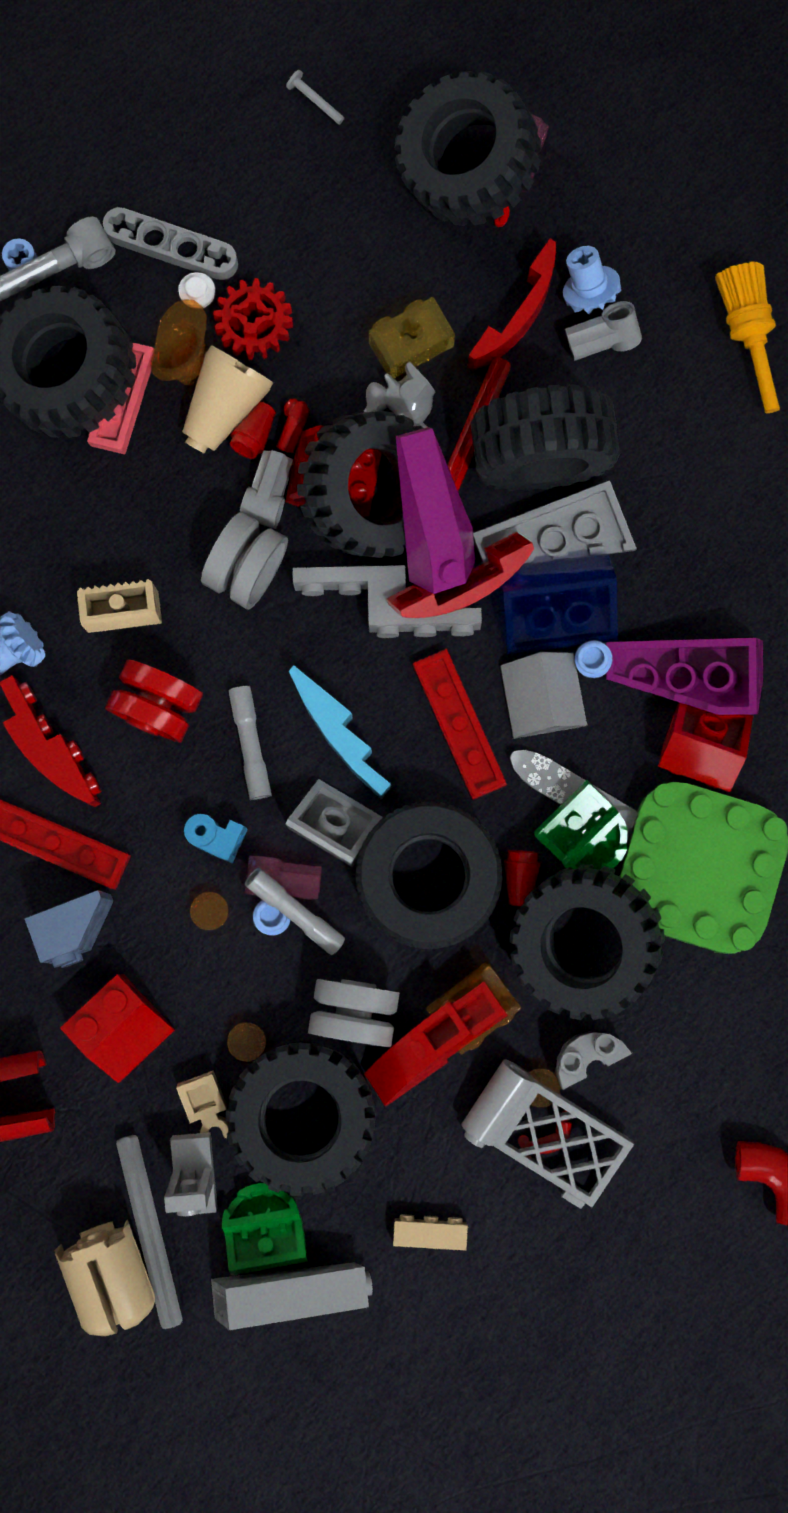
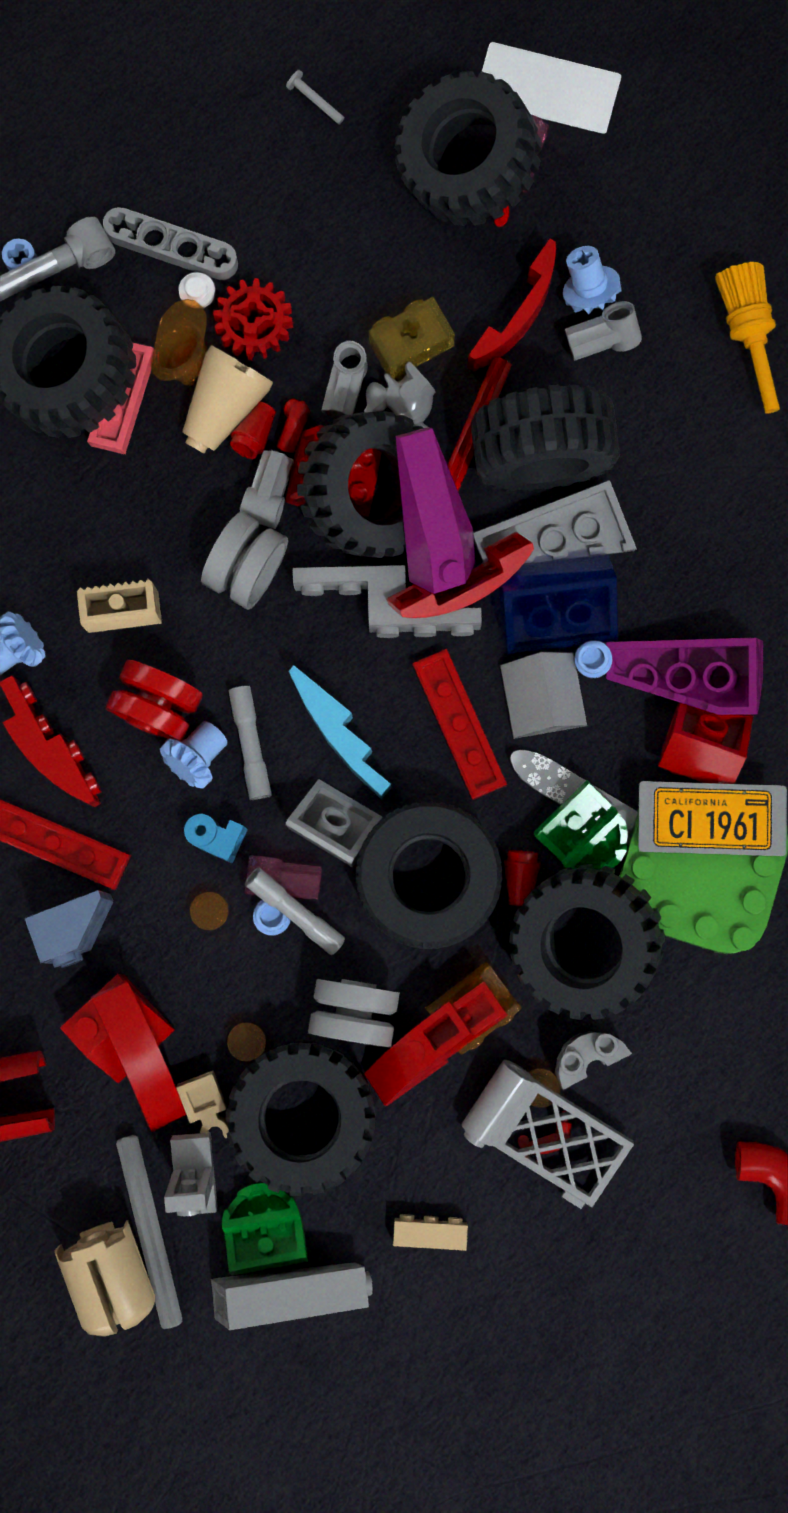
(139, 1055): none -> red slope
(194, 755): none -> light blue gear
(343, 382): none -> light grey piece
(556, 87): none -> white sticker
(712, 818): none -> sticker

